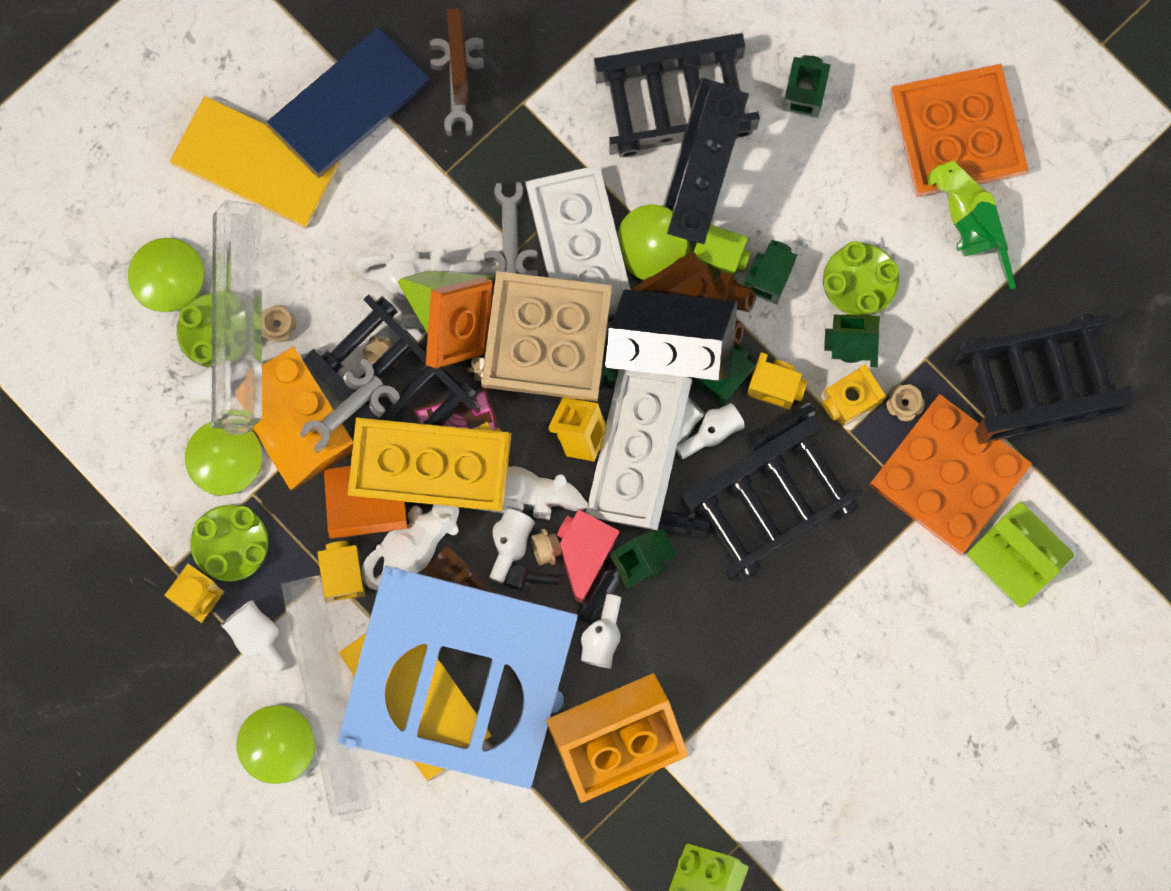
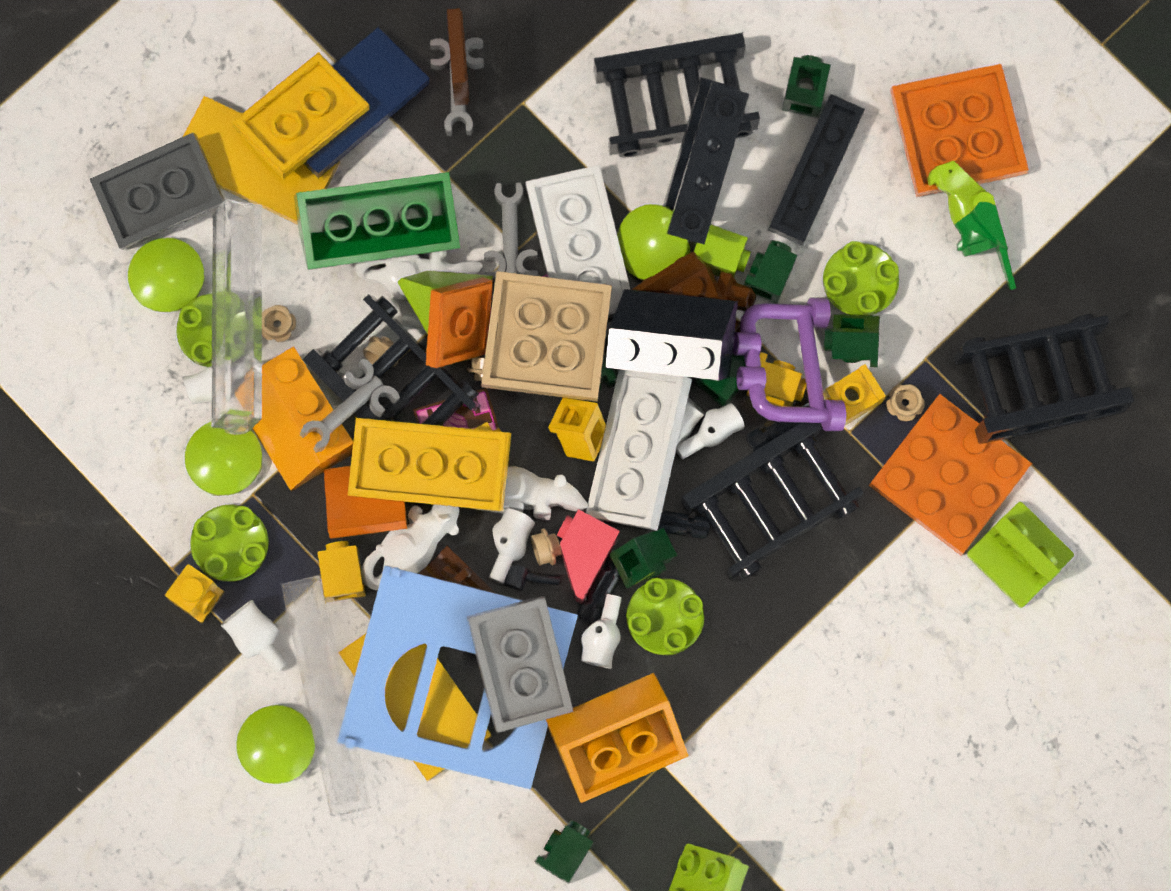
(157, 191): none -> dark grey plate
(300, 115): none -> yellow tile
(377, 220): none -> green slope
(519, 664): none -> light grey plate
(566, 851): none -> dark green brick
(665, 616): none -> lime dish
(753, 376): none -> medium lavender bar
(816, 169): none -> black plate

